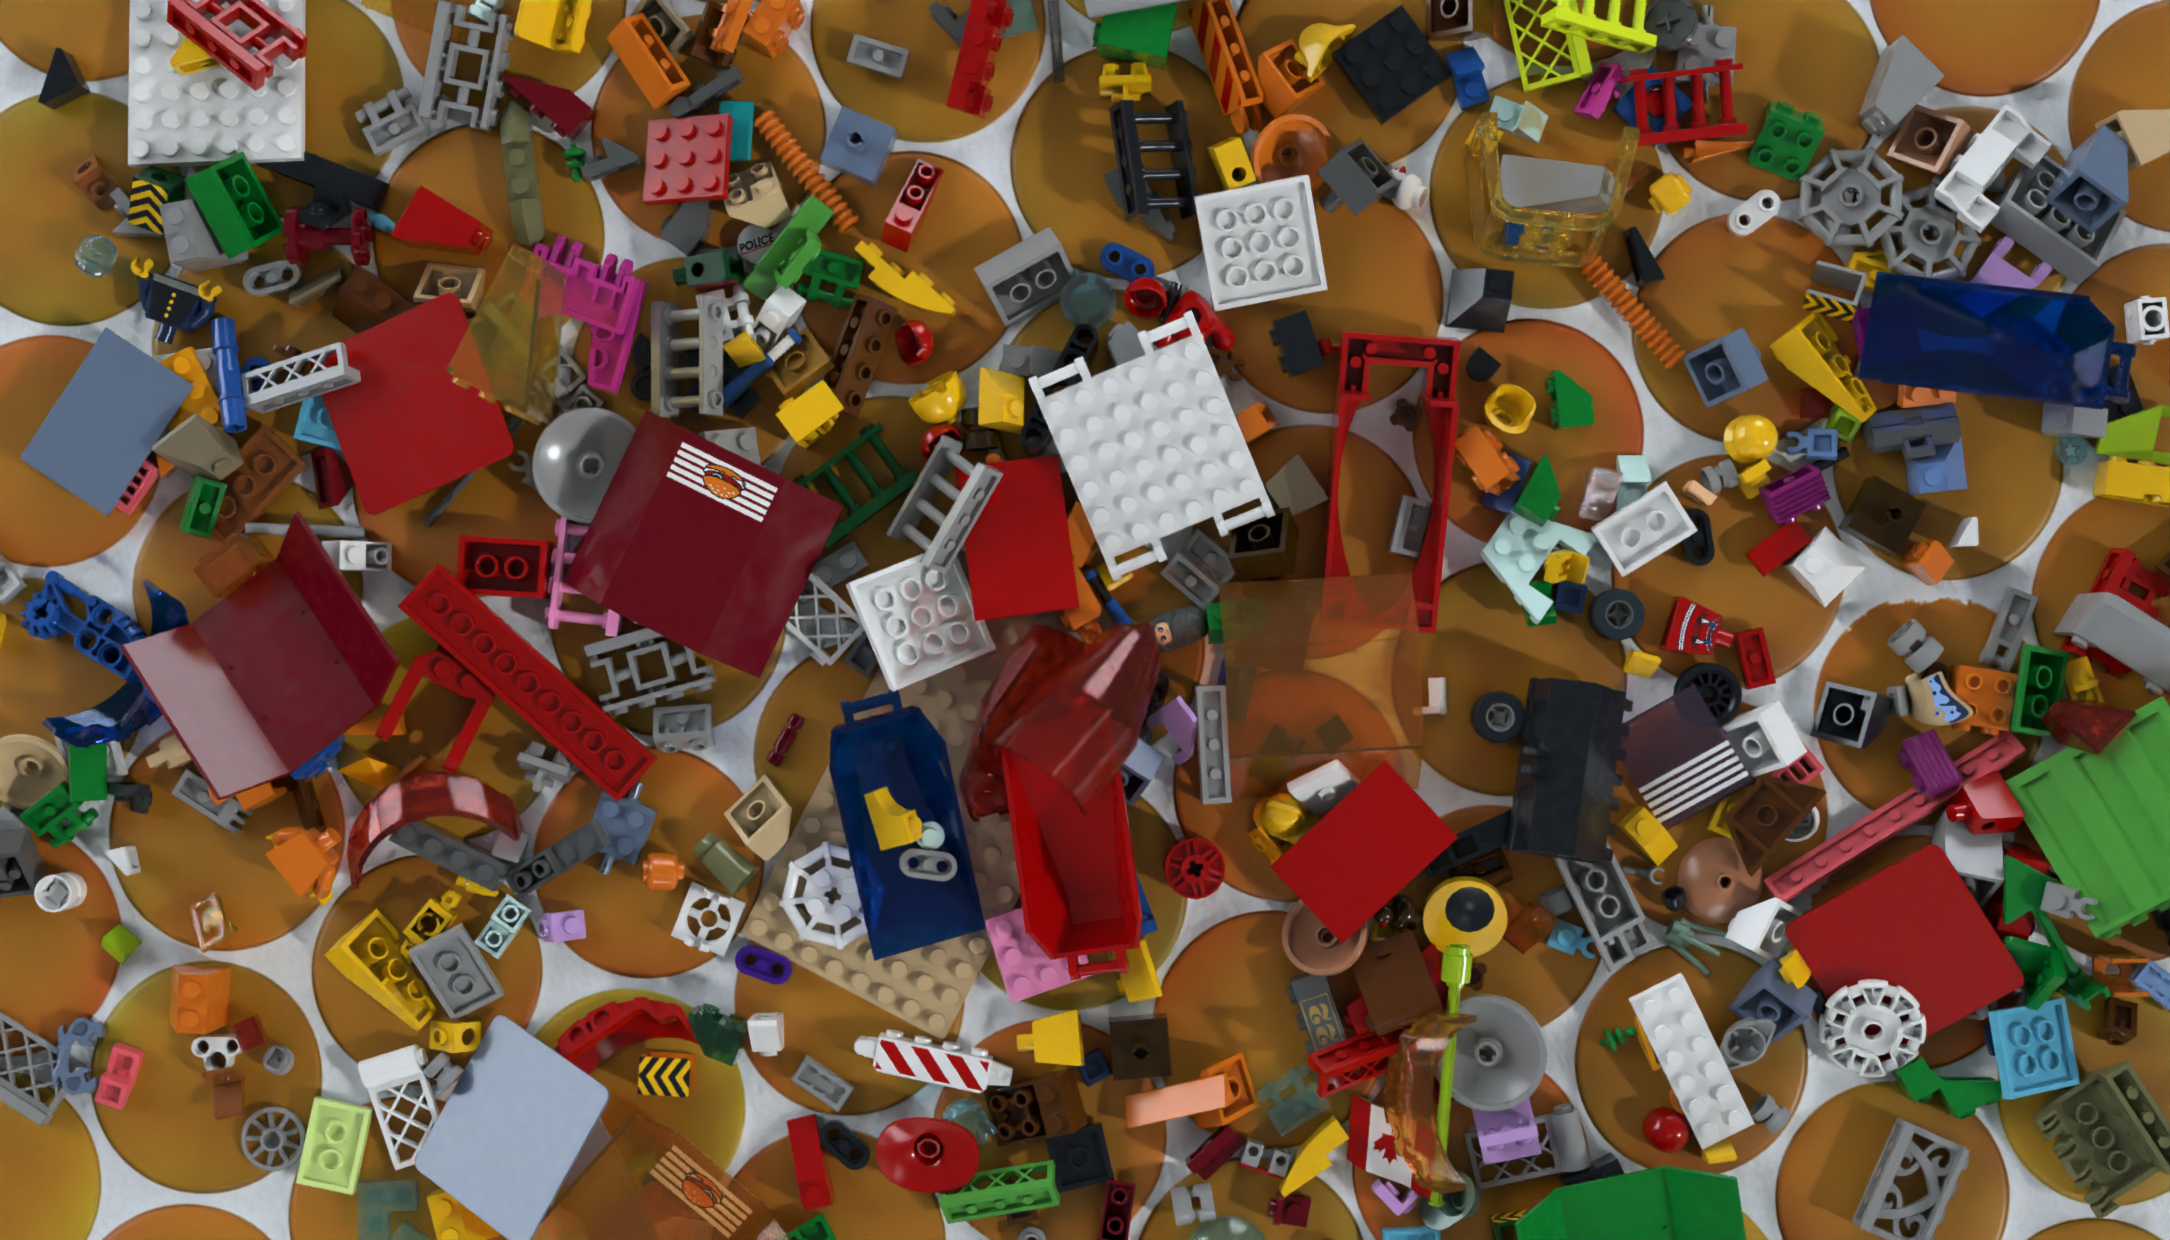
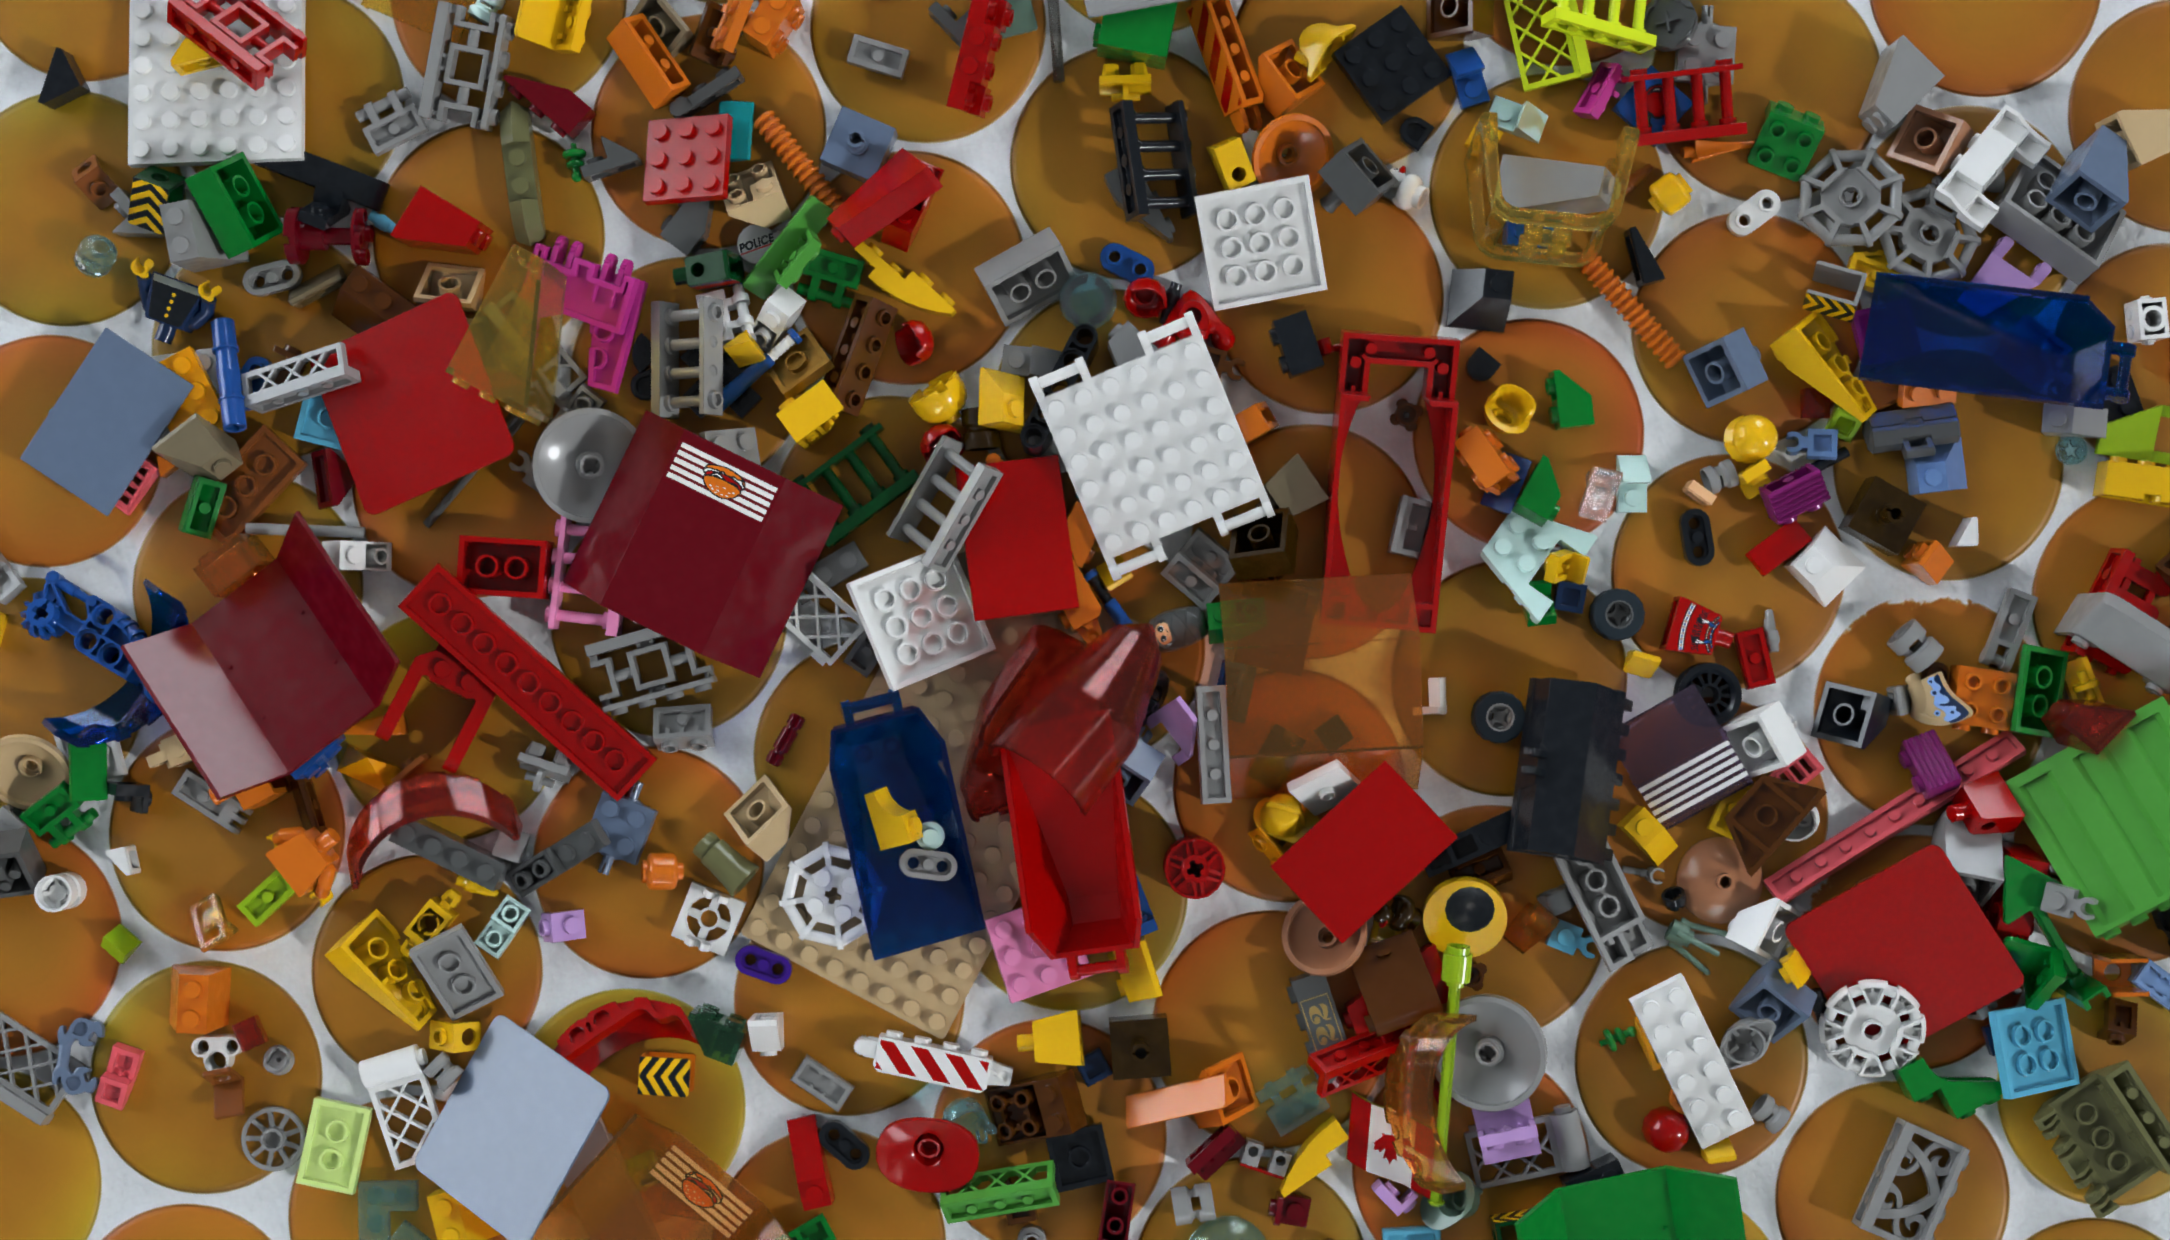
(266, 899): none -> lime plate
(883, 198): none -> red slope
(1415, 132): none -> black tile
(1644, 529): white plate -> none
(1770, 631): none -> light grey piece

